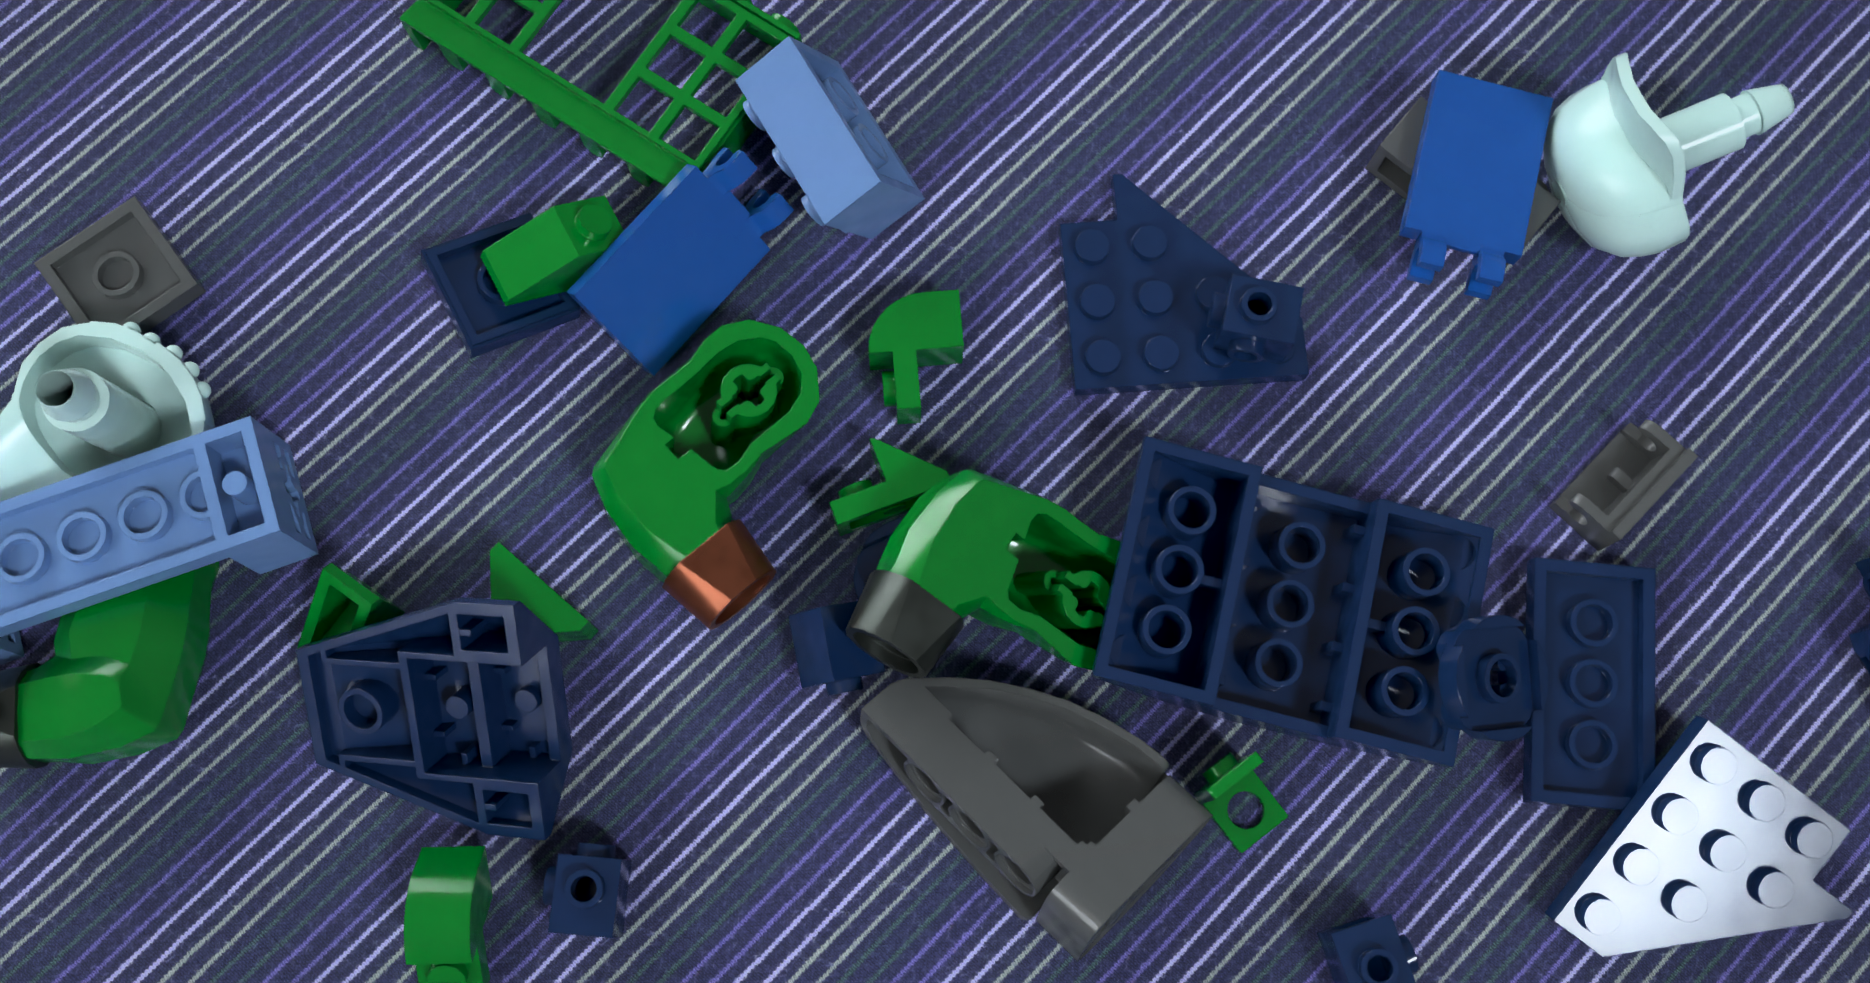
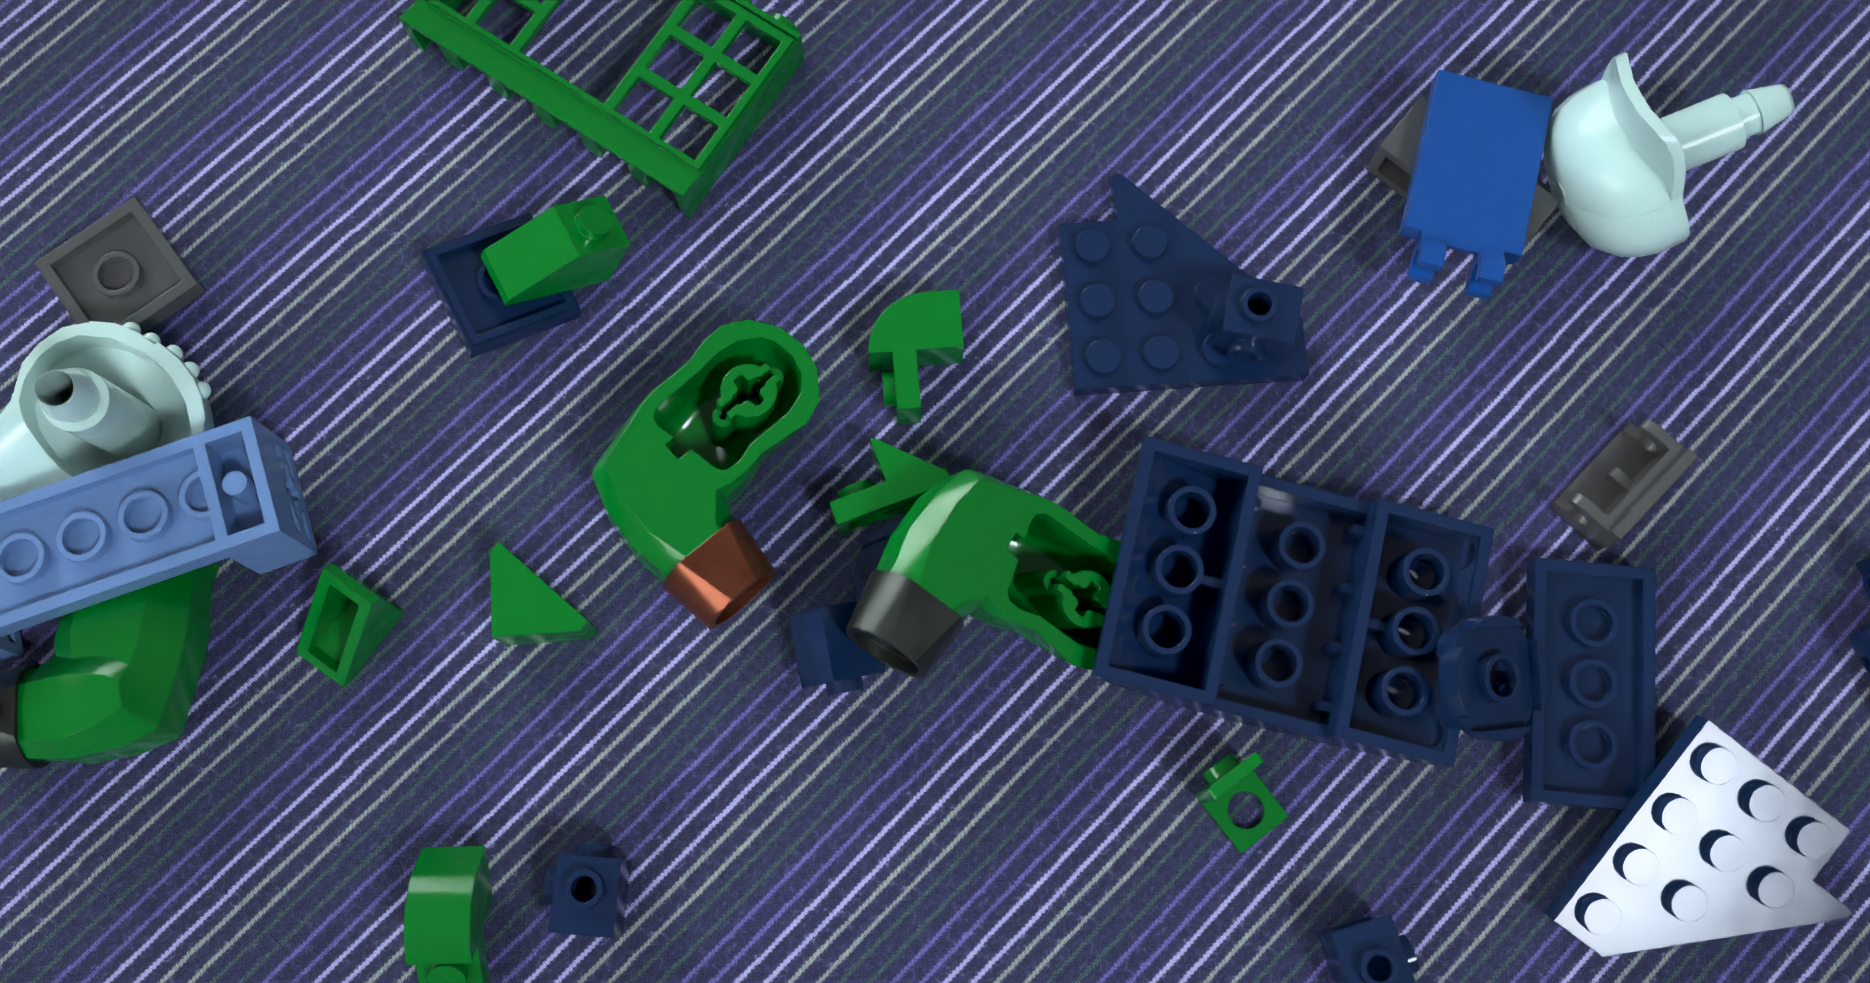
(447, 712): dark blue wedge -> none
(679, 259): blue tile -> none
(827, 140): medium blue brick -> none
(1037, 797): dark grey panel -> none

